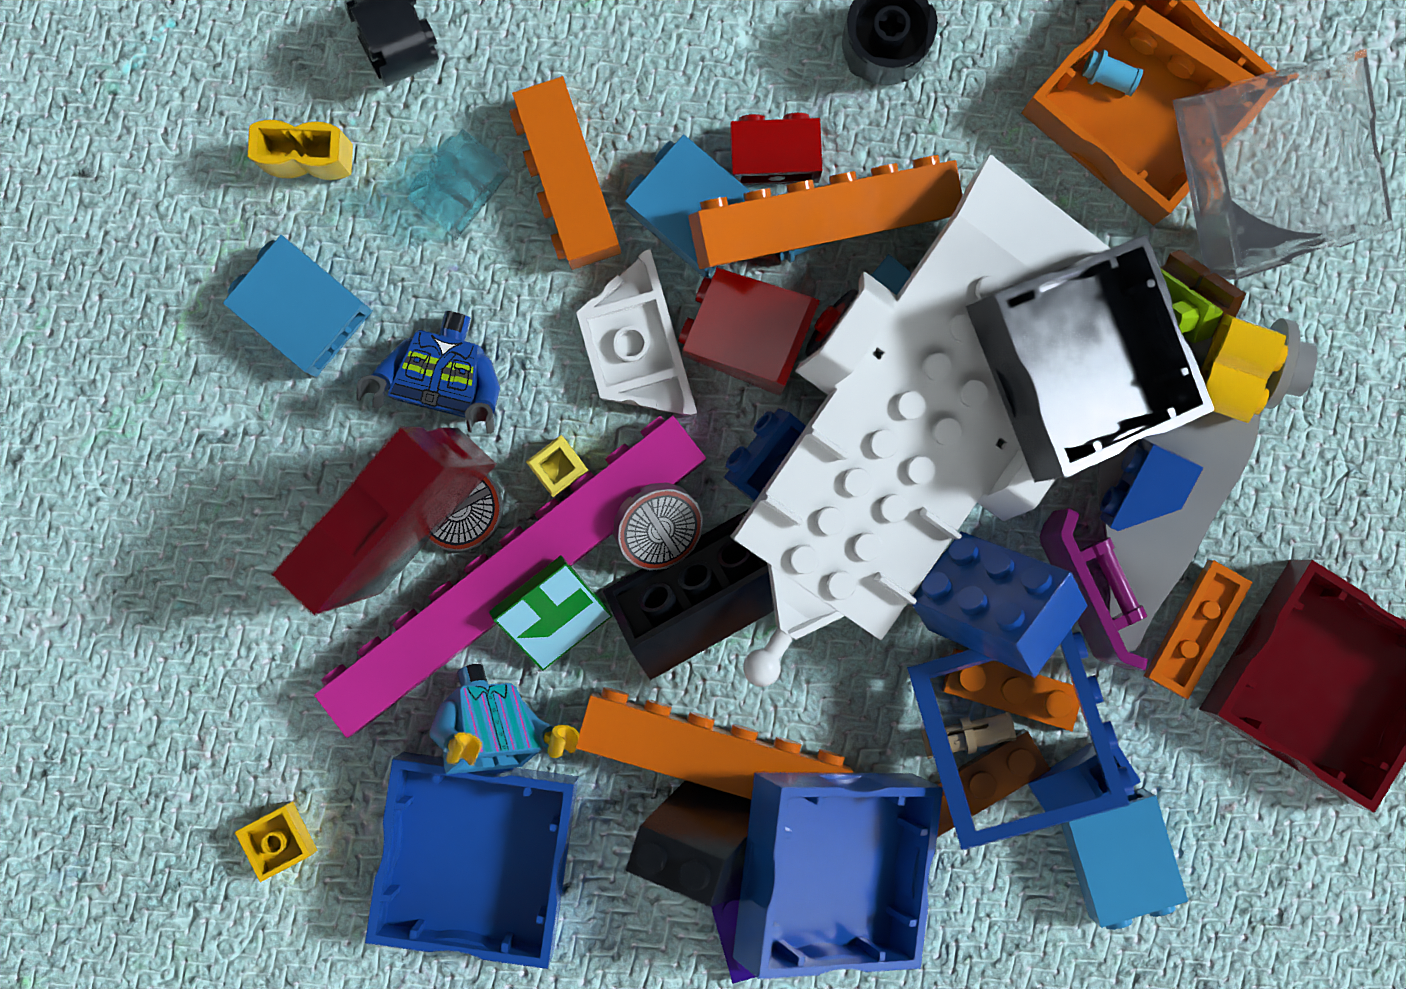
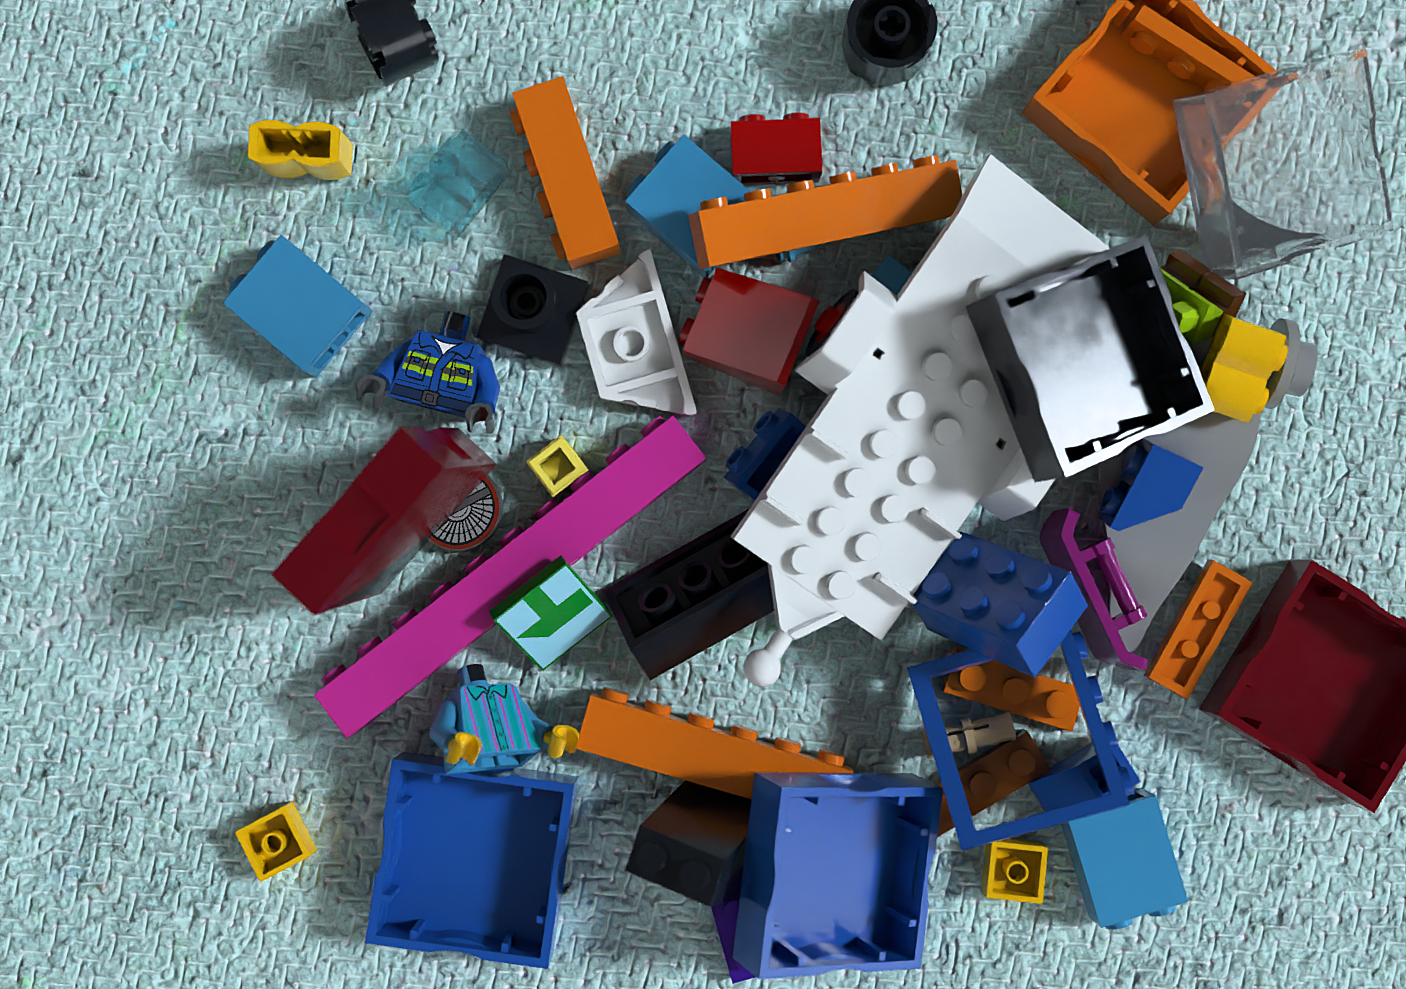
(546, 328): none -> black plant
(658, 526): tile -> none
(1015, 870): none -> yellow piece
(1111, 72): medium azure pin -> none

